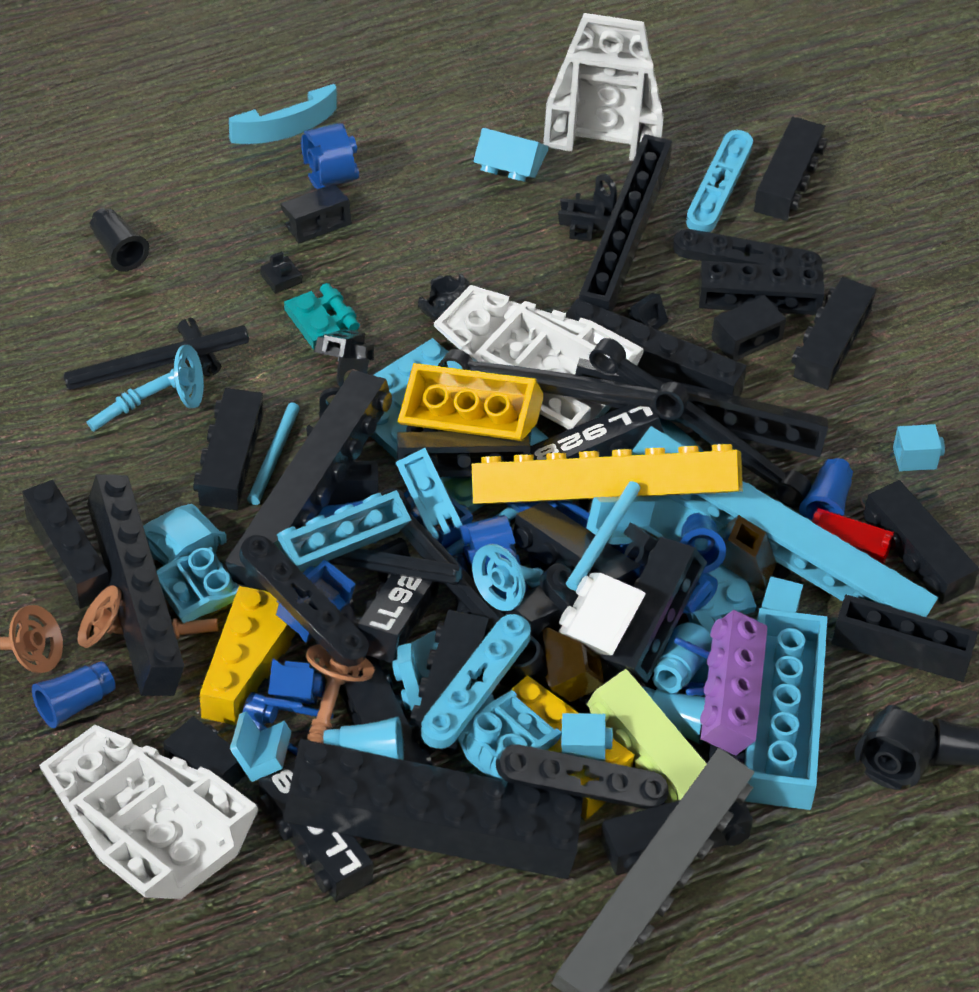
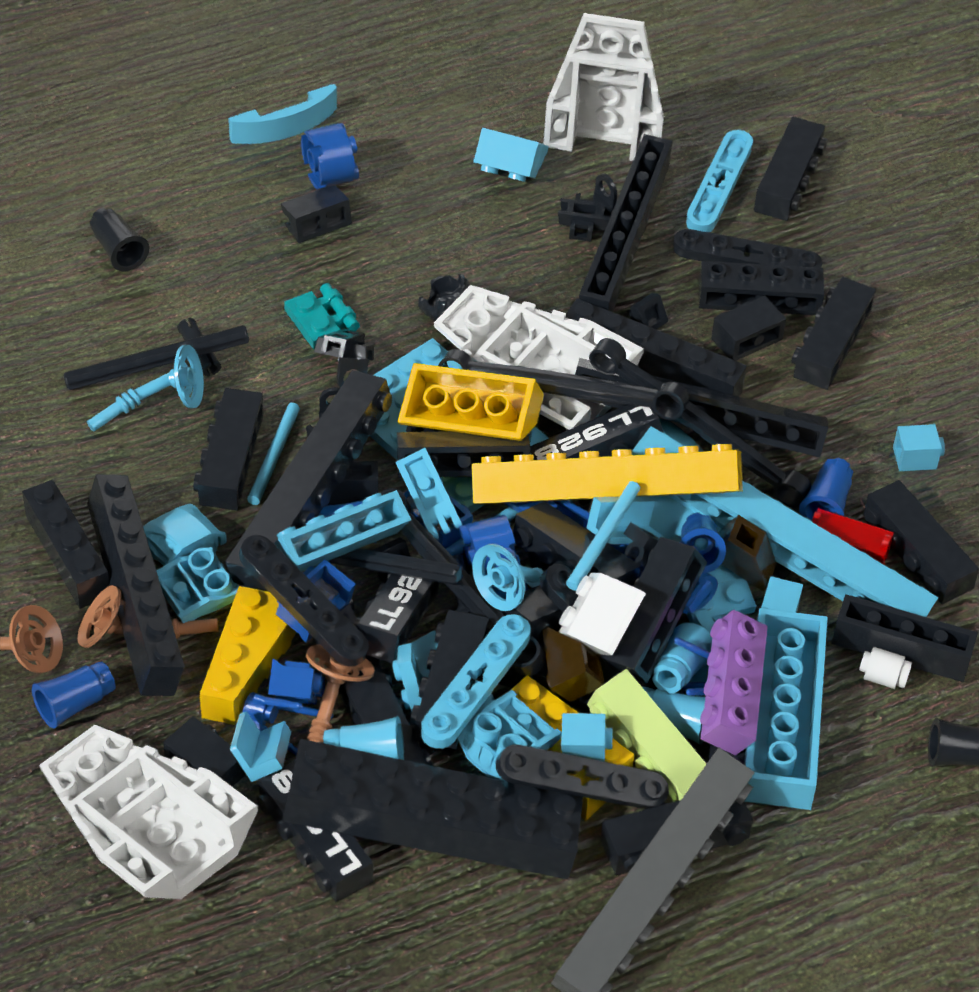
(280, 273): black tile -> none
(885, 668): none -> white brick
(896, 748): black brick -> none

